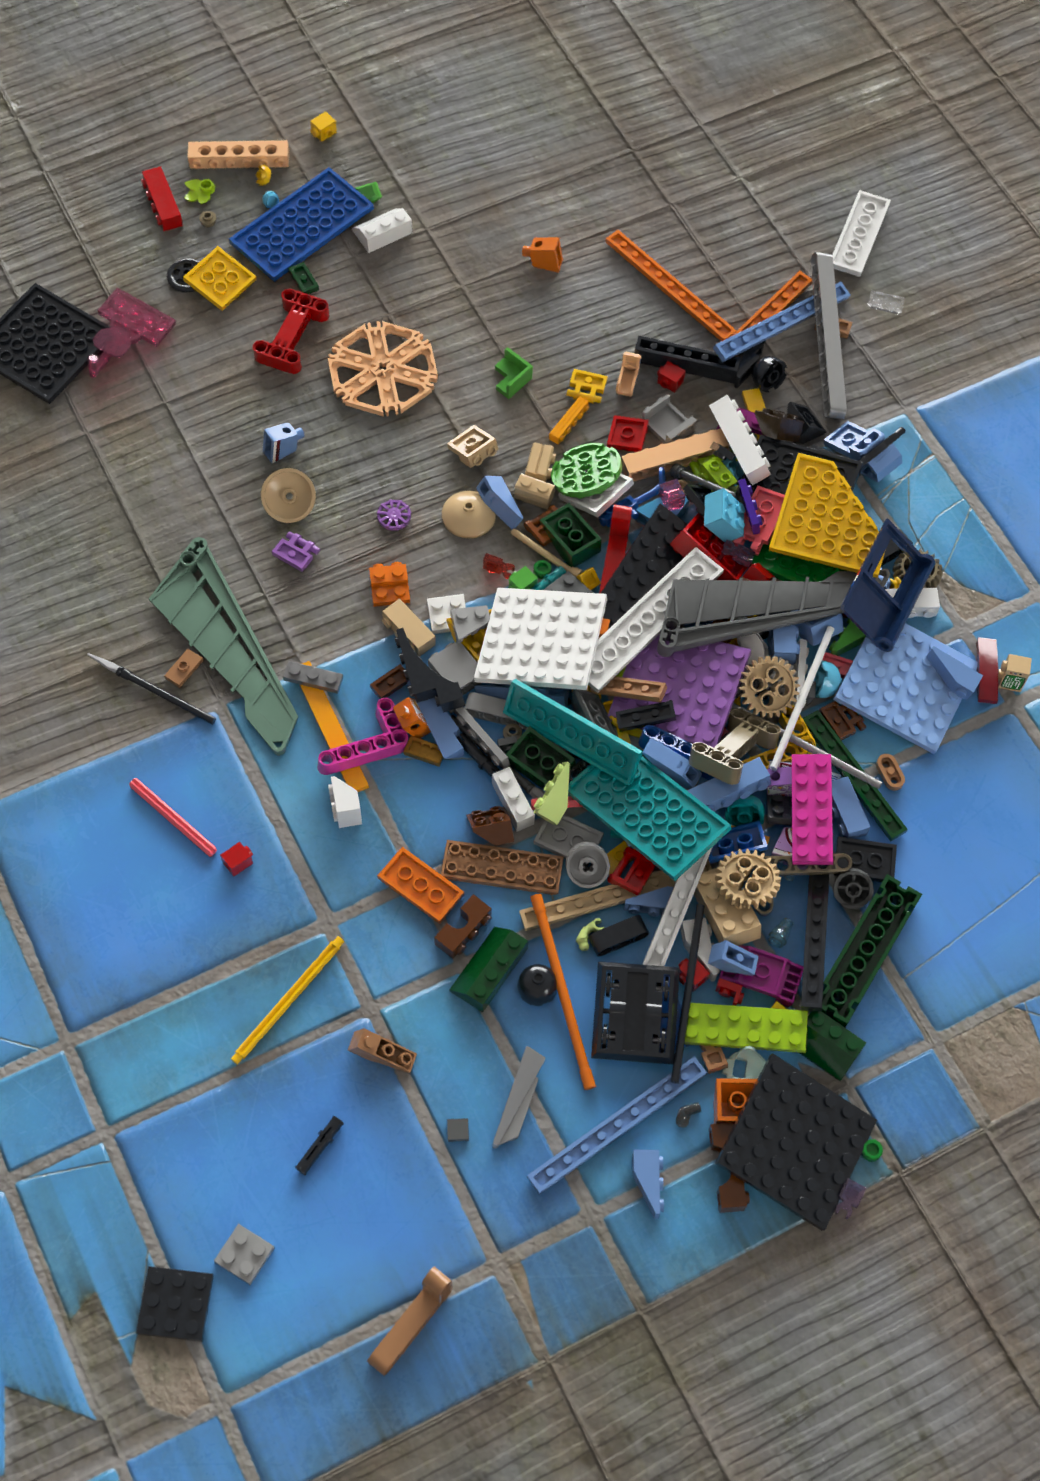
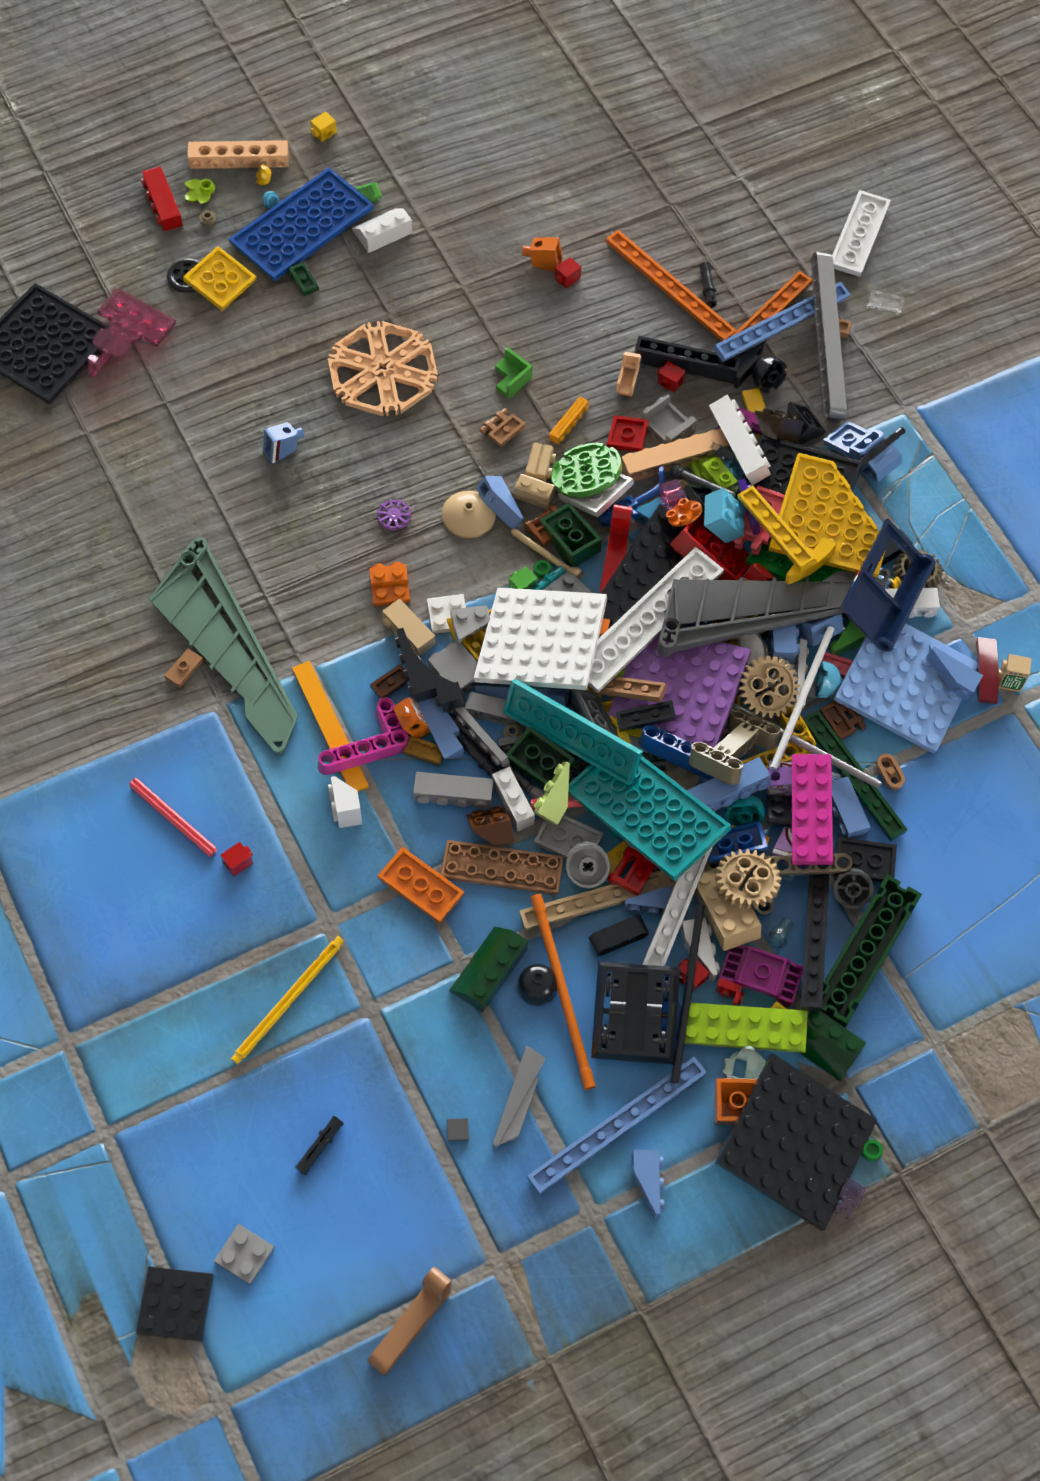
(128, 675): black piece -> none
(278, 486): tan dish -> none
(281, 352): red beam -> none
(294, 555): medium lavender plate -> none
(313, 677): flat silver plate -> none
(381, 1050): medium nougat slope -> none
(453, 789): none -> light grey brick
(454, 940): reddish brown arch -> none
(473, 446): tan plate -> none
(496, 565): clear red plate -> none
(504, 431): none -> medium nougat plate
(567, 272): none -> red brick
(582, 938): yellowish green piece -> none
(587, 381): yellow plate -> none
(589, 578): yellow plate -> none
(671, 764): medium blue slope -> none
(684, 512): none -> orange dish
(685, 1113): clear smoke arm -> none
(708, 289): none -> black pin
(713, 1058): medium nougat plate -> none
(732, 958): medium blue slope -> none
(732, 1194): reddish brown arch -> none
(740, 553): clear purple plate -> none
(777, 528): none -> yellow tile
(822, 553): none -> yellow slope

